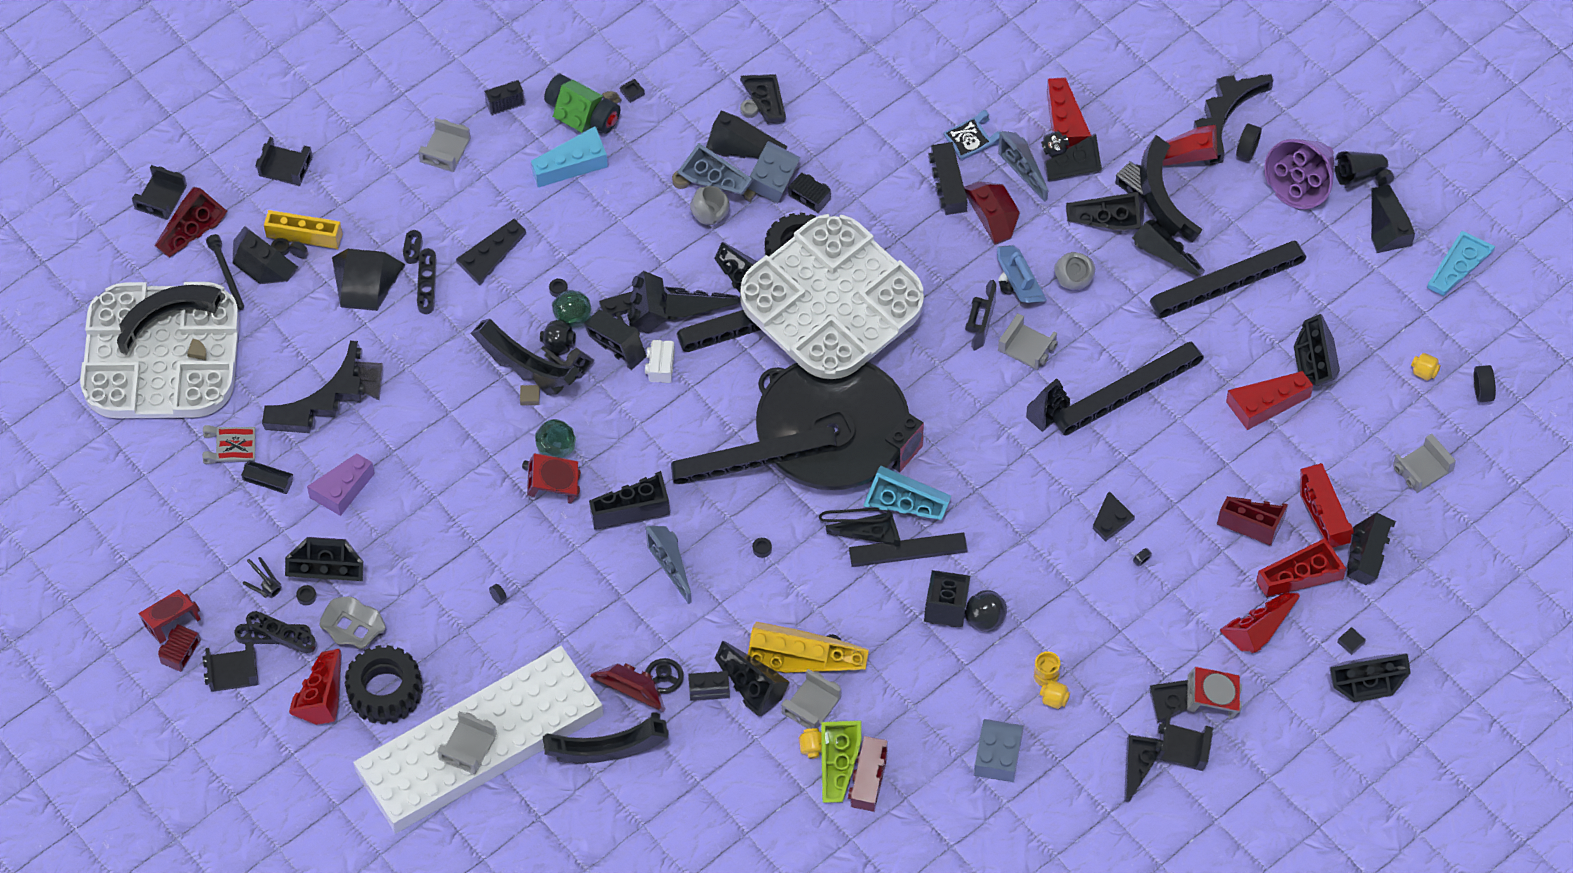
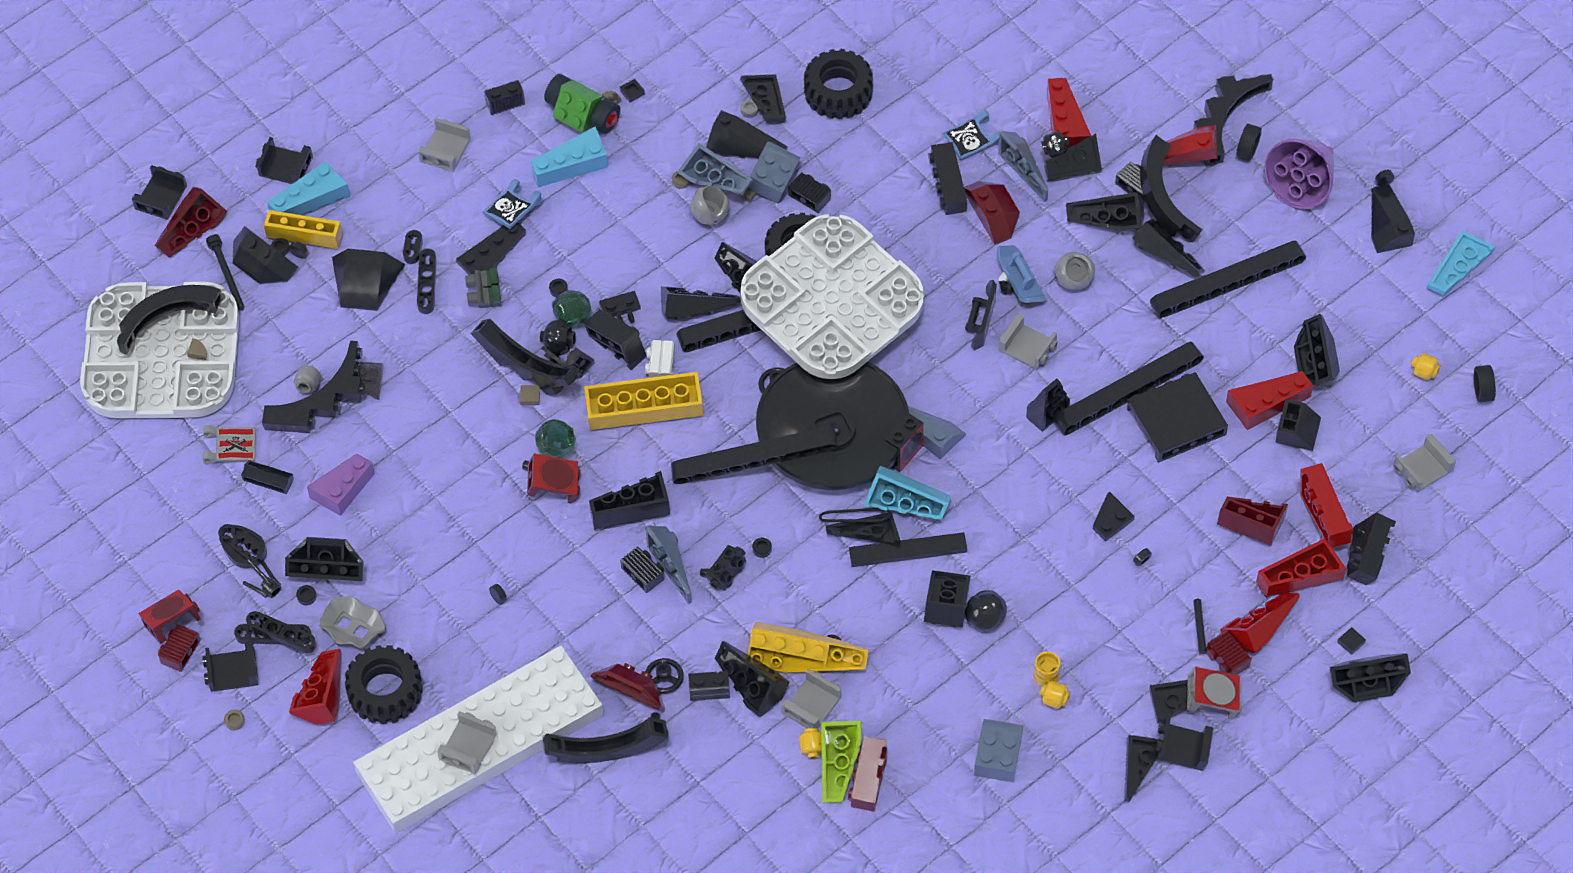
(234, 720): none -> dark tan tile
(242, 535): none -> black piece
(307, 379): none -> light grey head
(311, 191): none -> medium azure wedge
(487, 288): none -> dark grey hips
(510, 206): none -> flag
(642, 569): none -> black brick
(643, 400): none -> yellow brick
(647, 302): black wedge -> none
(725, 567): none -> black brick
(838, 65): none -> black tyre
(938, 434): none -> sand blue wedge
(1178, 416): none -> black panel
(1199, 626): none -> black bar
(1228, 654): none -> dark red brick
(1298, 425): none -> black slope
(1358, 167): black cone -> none

